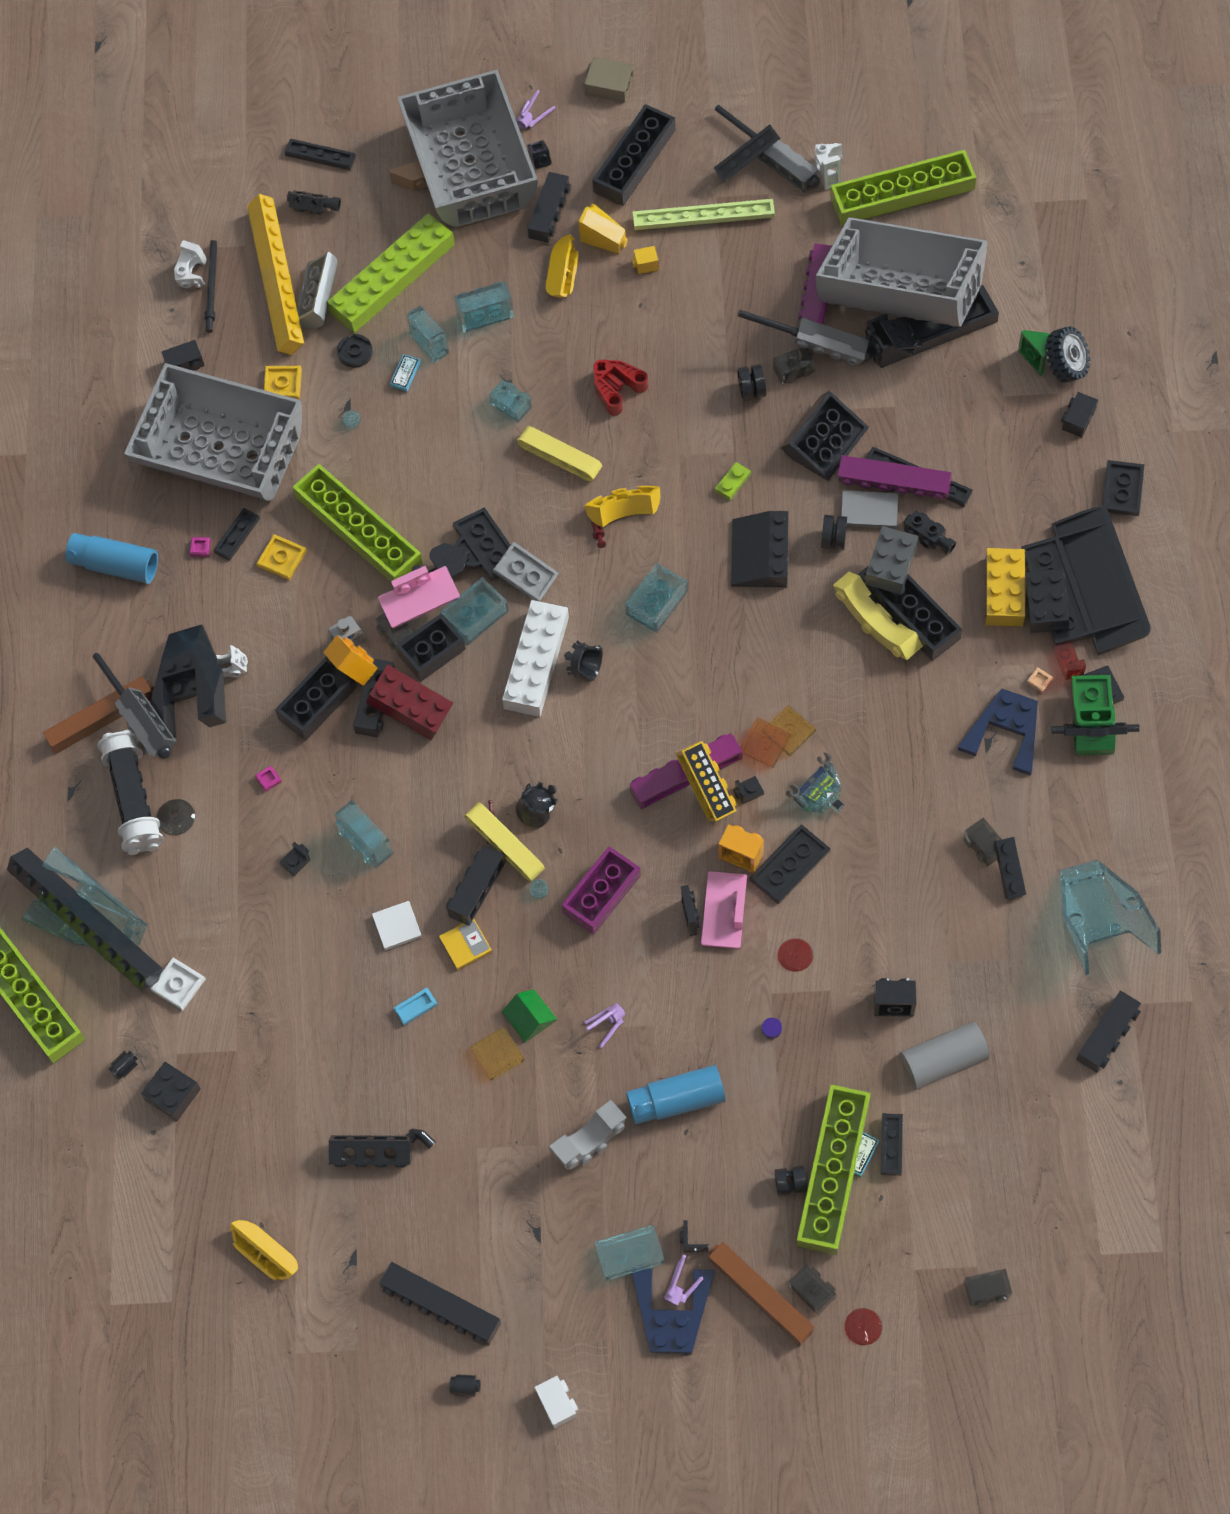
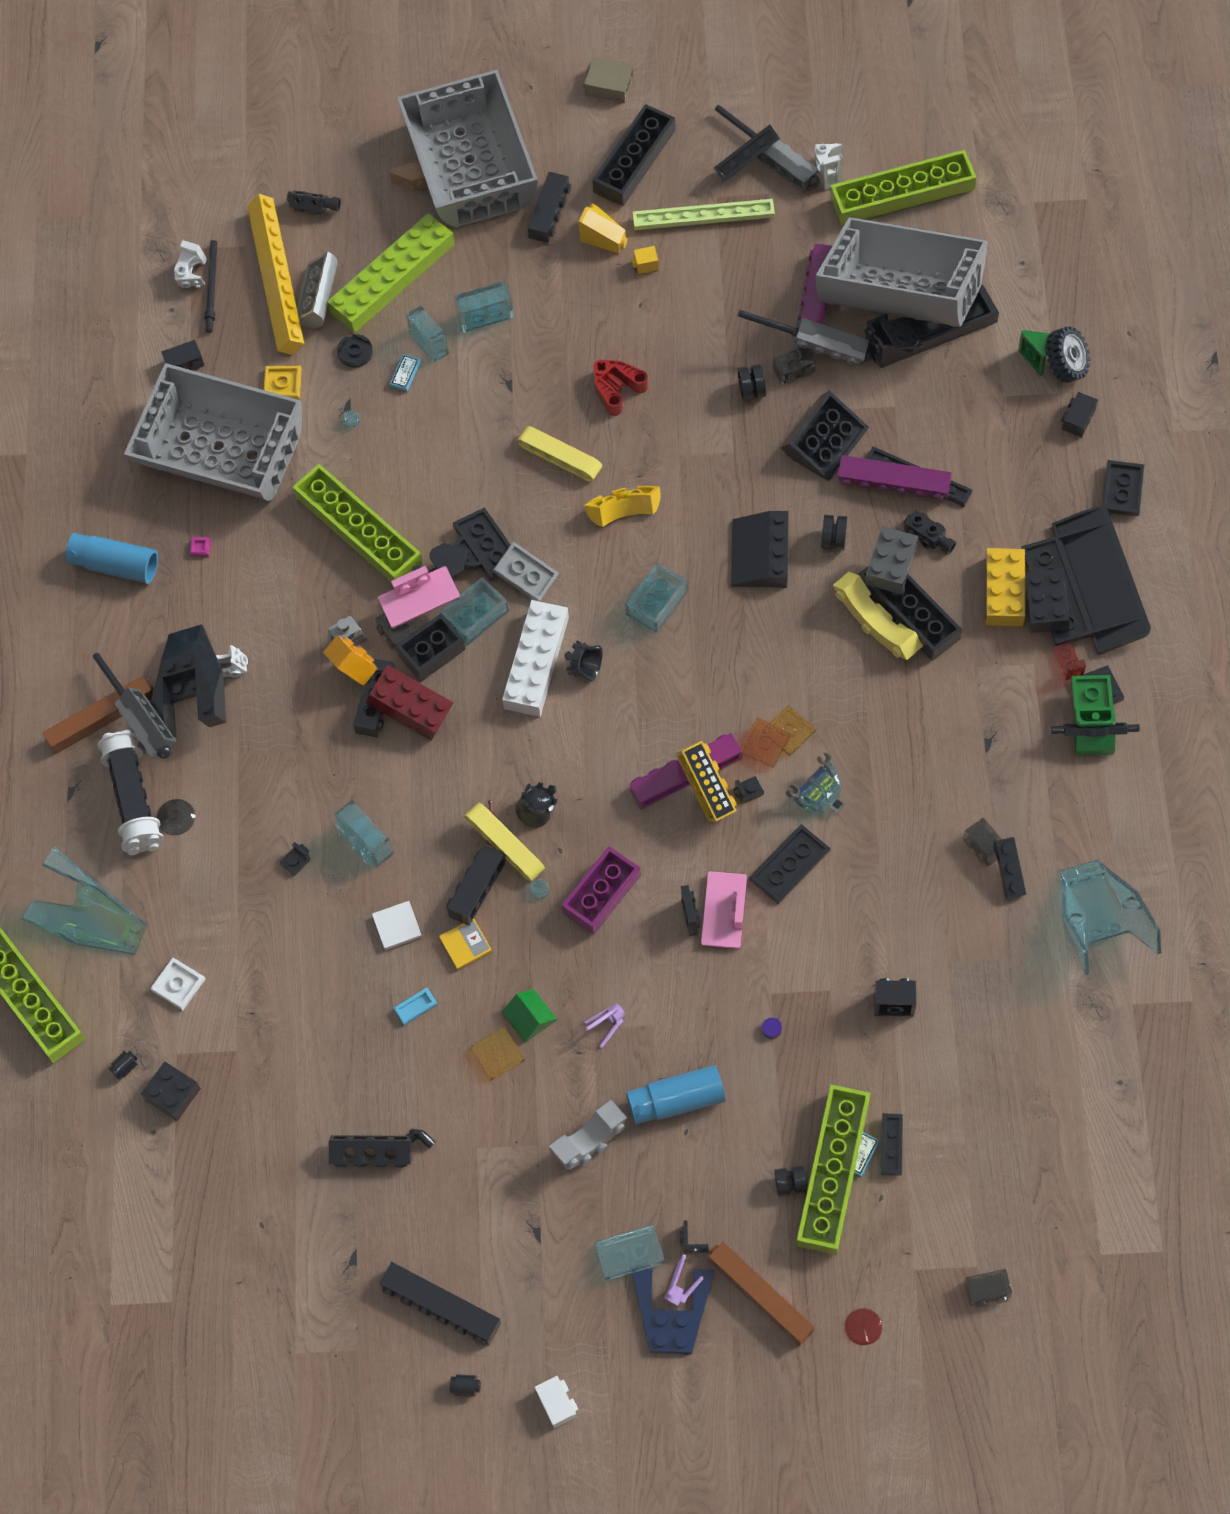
(84, 919): black brick -> none
(236, 534): black tile -> none
(262, 1250): yellow brick -> none
(268, 778): dark pink tile -> none
(281, 557): yellow tile -> none
(315, 699): black brick -> none
(320, 154): black tile -> none
(510, 400): clear light blue brick -> none
(525, 118): lavender plant -> none
(540, 154): black bracket -> none
(562, 268): yellow brick -> none
(598, 534): dark red piece -> none
(733, 481): lime plate -> none
(741, 848): light orange brick -> none
(795, 955): clear red piece -> none
(812, 1289): clear smoke brick -> none
(870, 509): light grey tile -> none
(945, 1055): light grey brick -> none
(1010, 713): dark blue wing -> none
(1039, 680): light nougat tile -> none
(1108, 1031): black brick -> none

